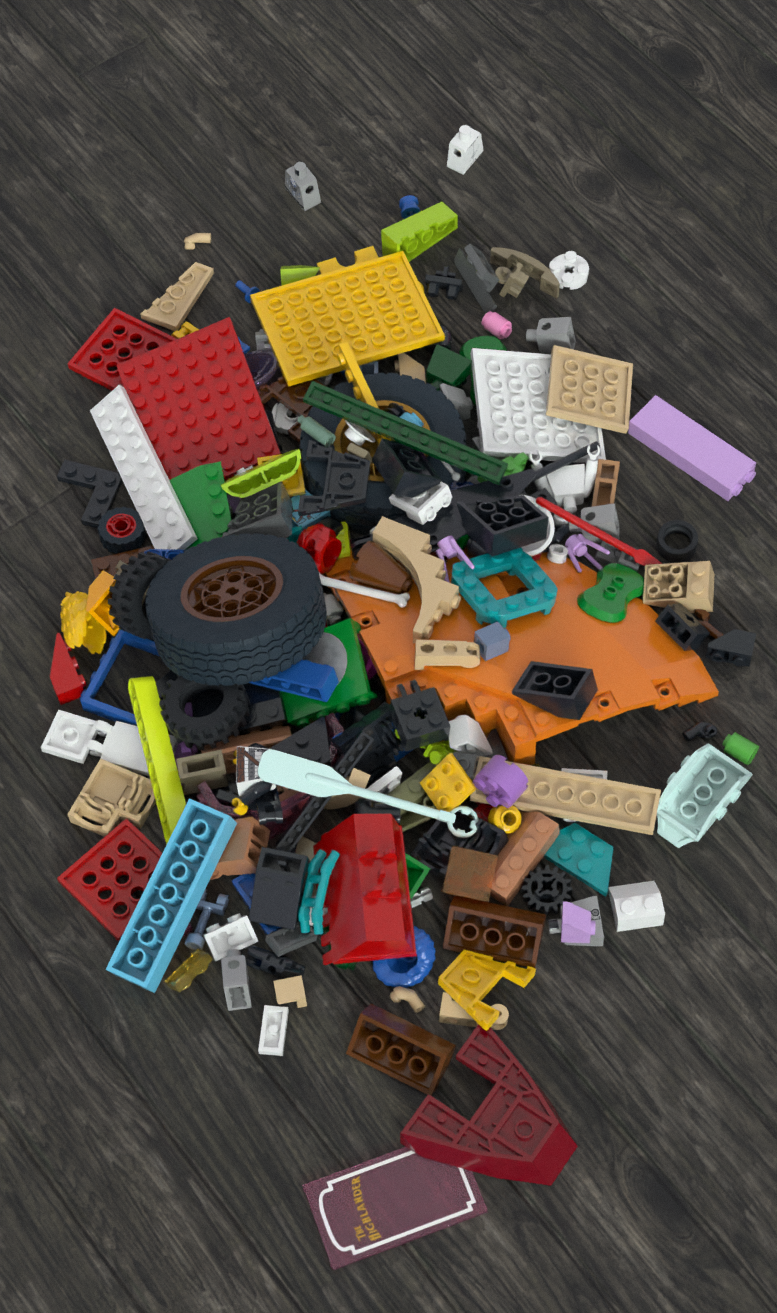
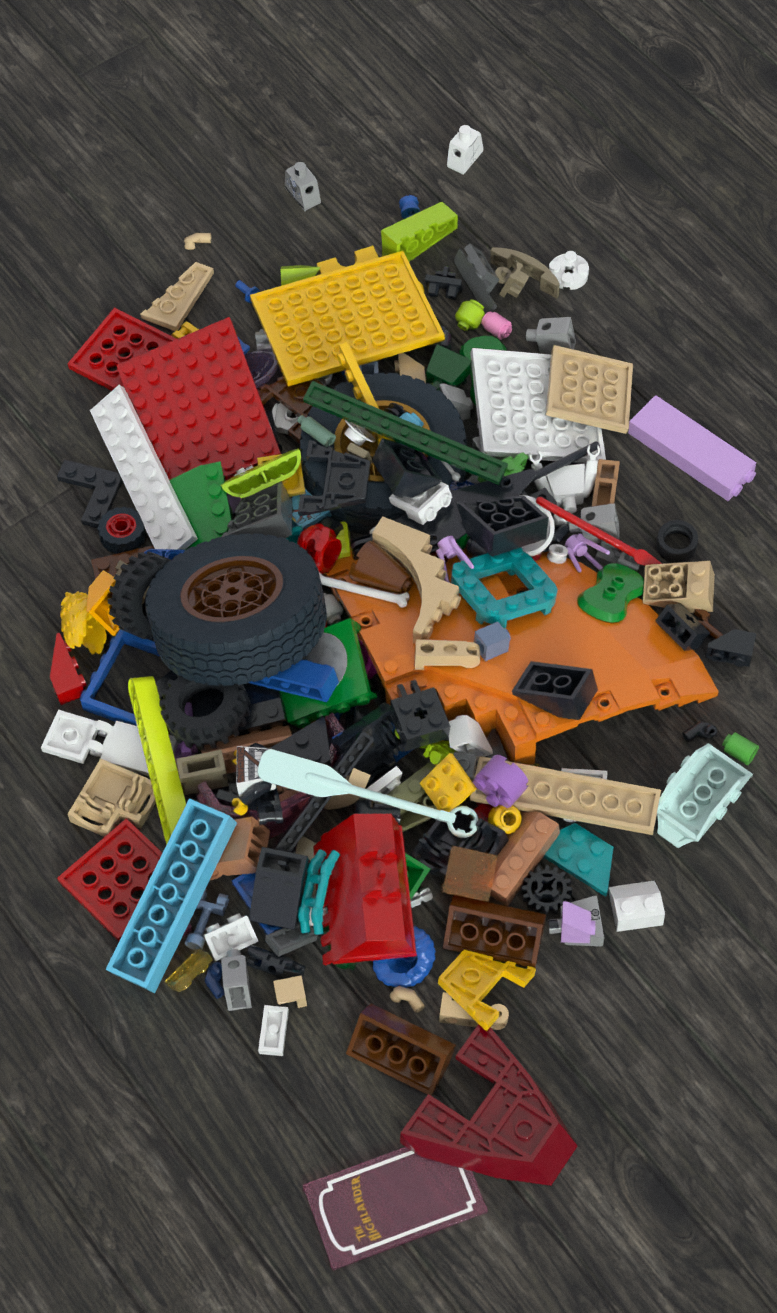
(213, 979): none -> dark blue arm
(469, 315): none -> lime head

